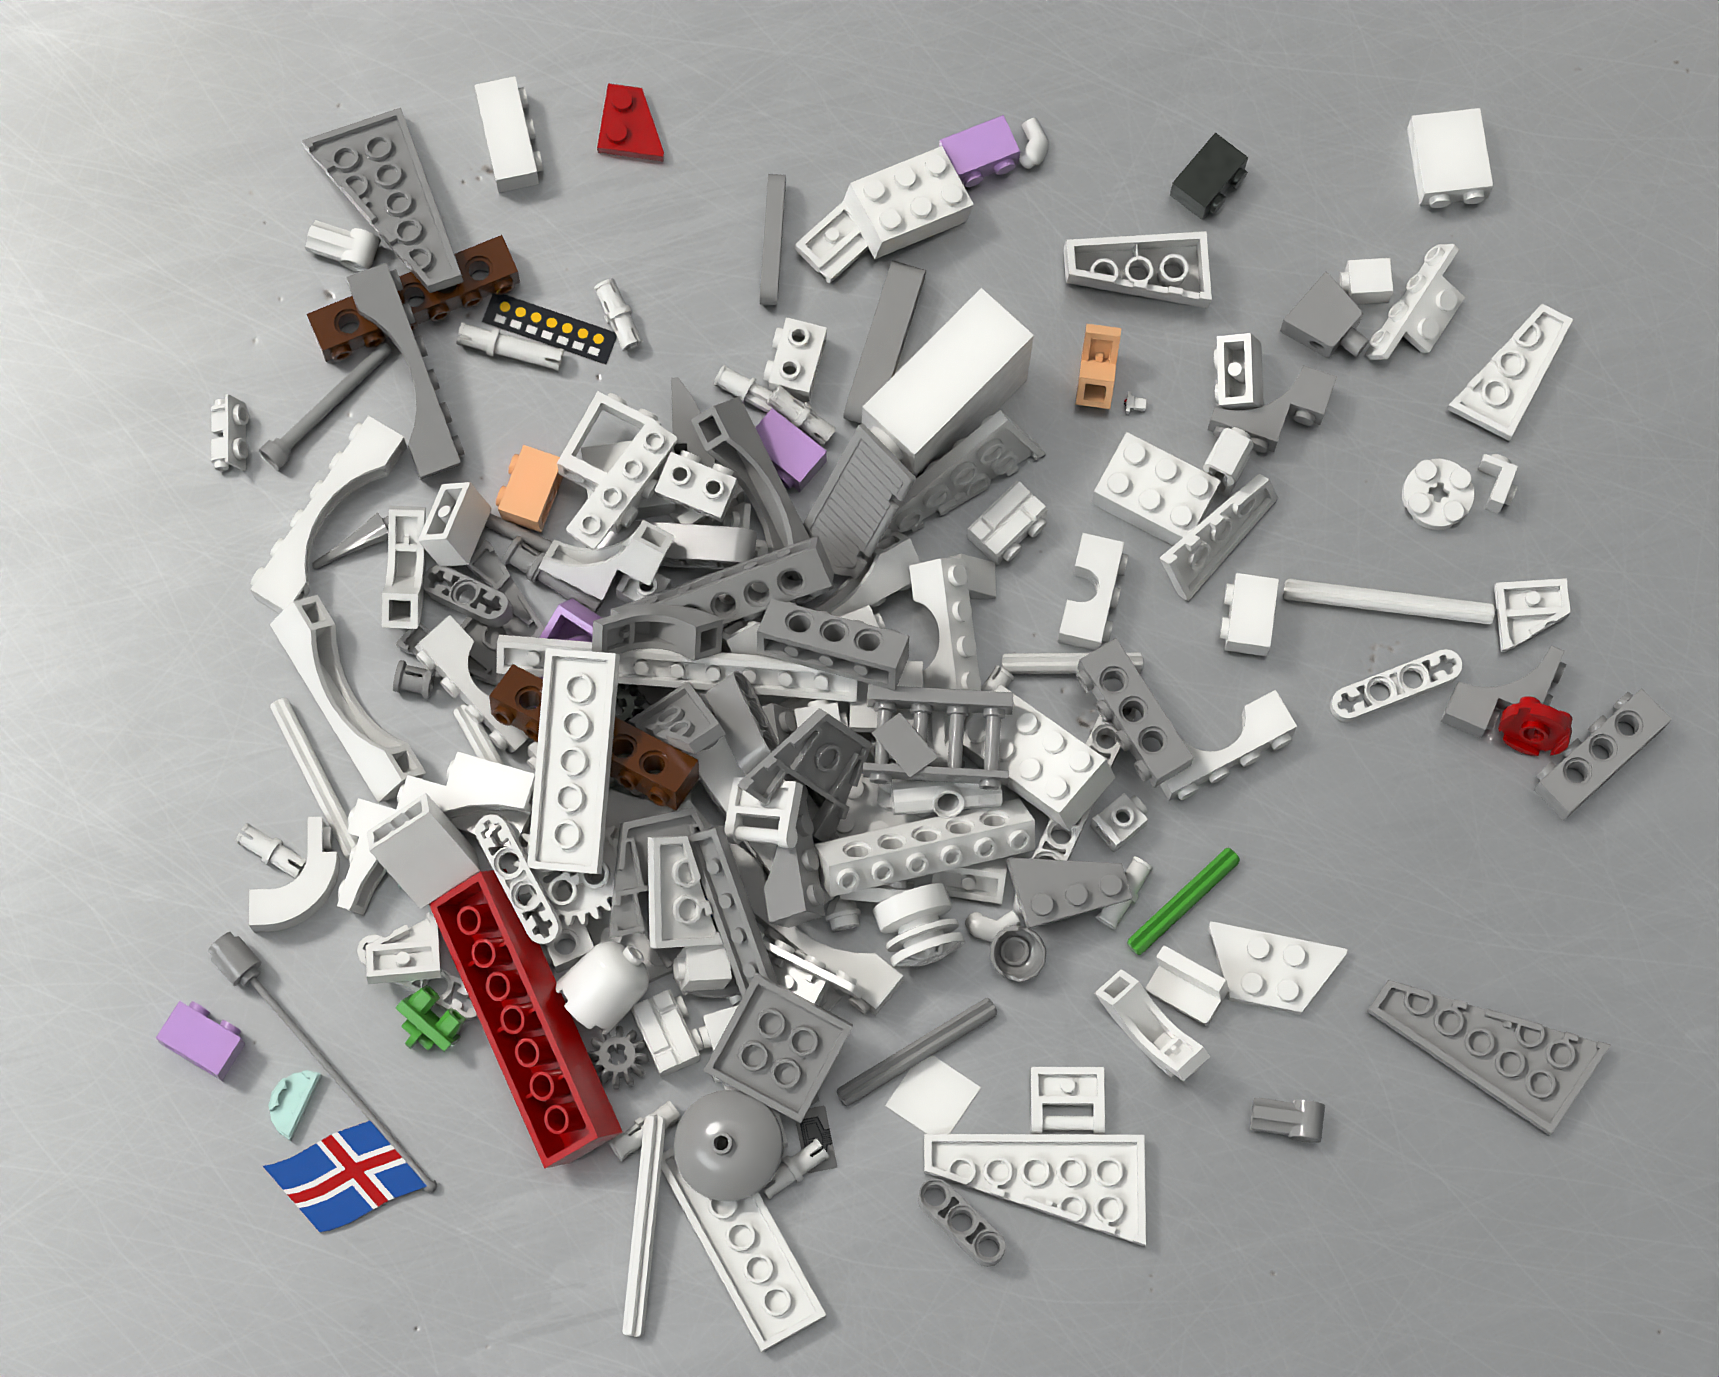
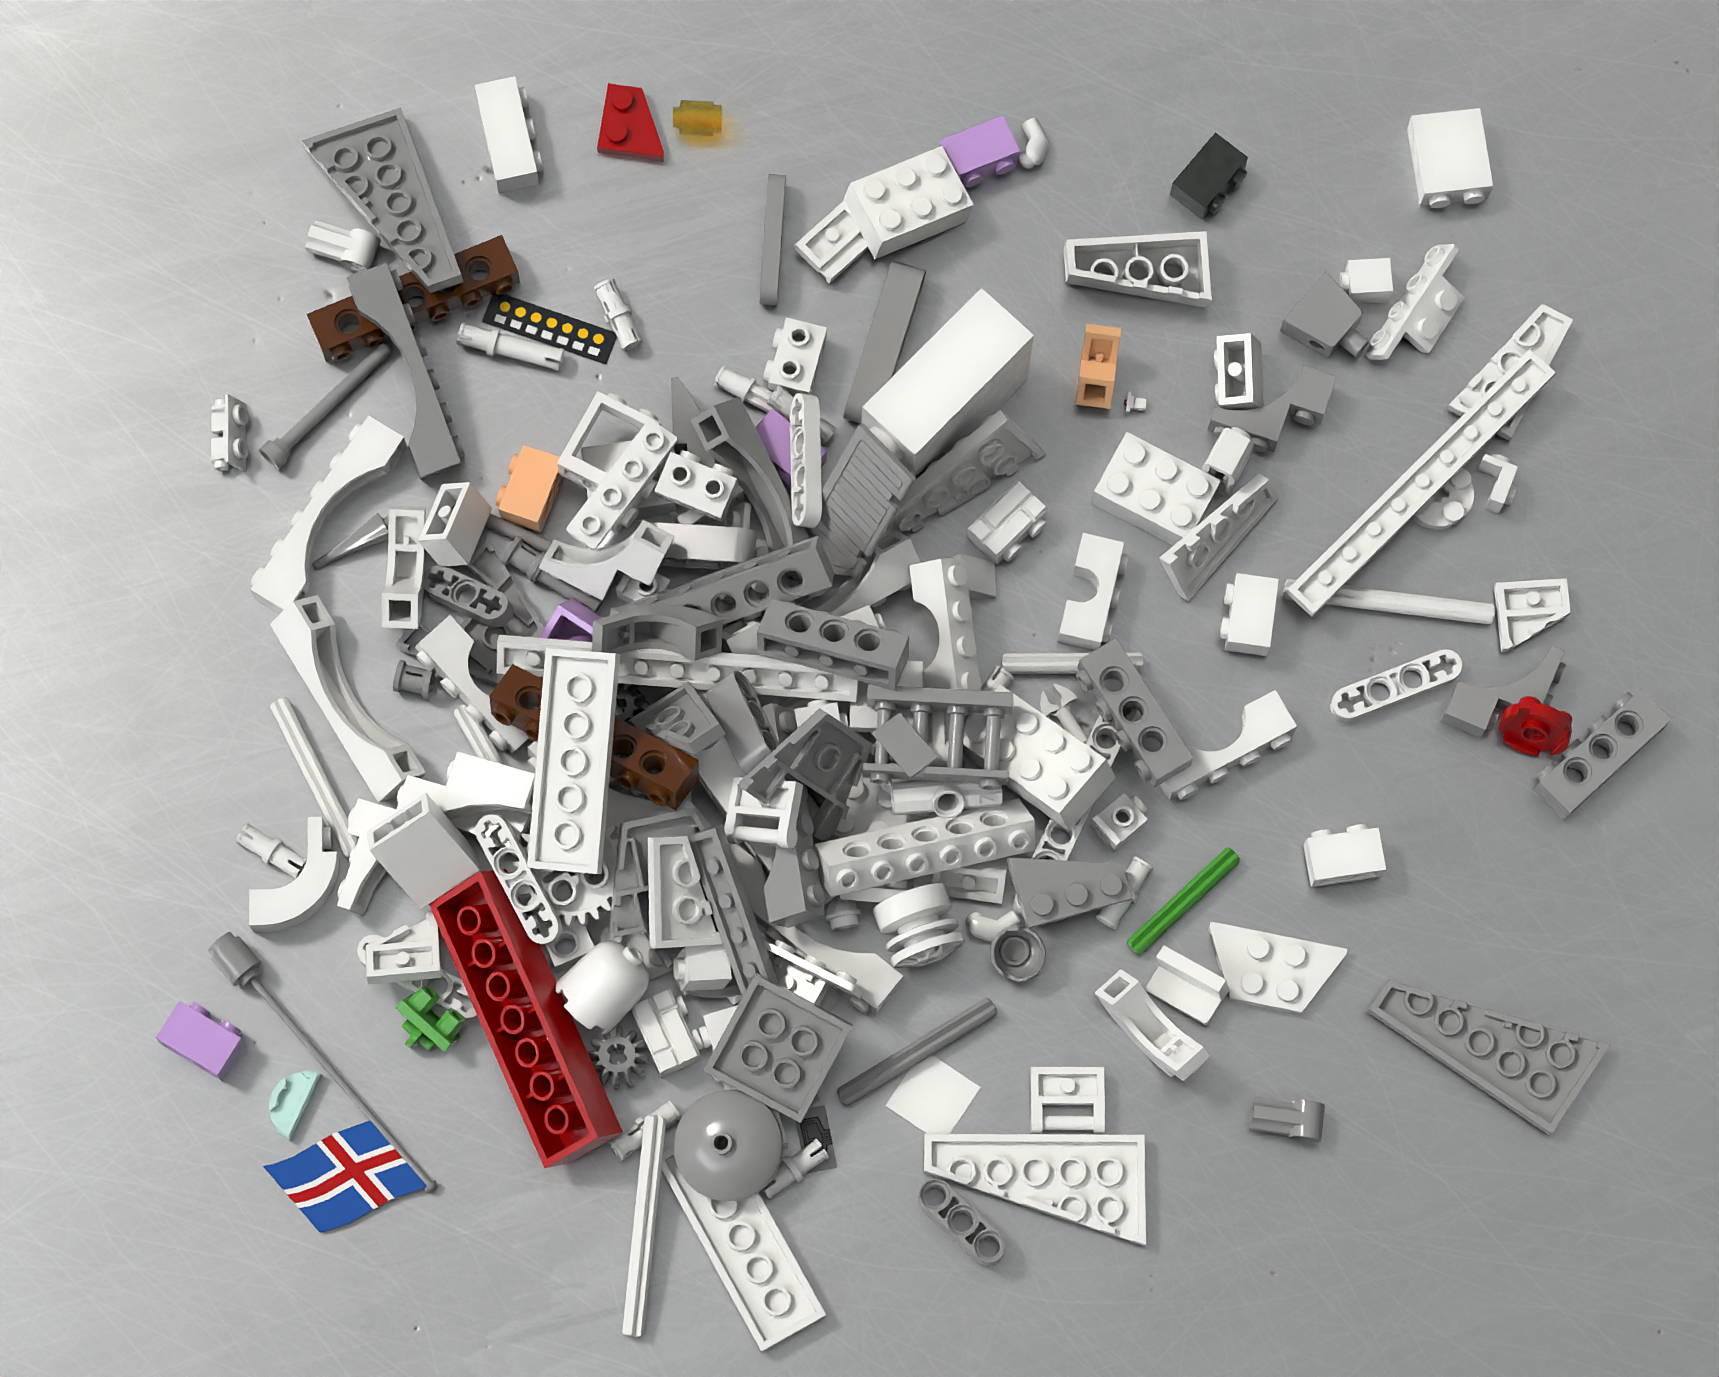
(697, 118): none -> clear yellow brick
(805, 460): none -> white beam
(1063, 713): none -> white bar
(1344, 855): none -> white brick
(1420, 483): none -> white plate

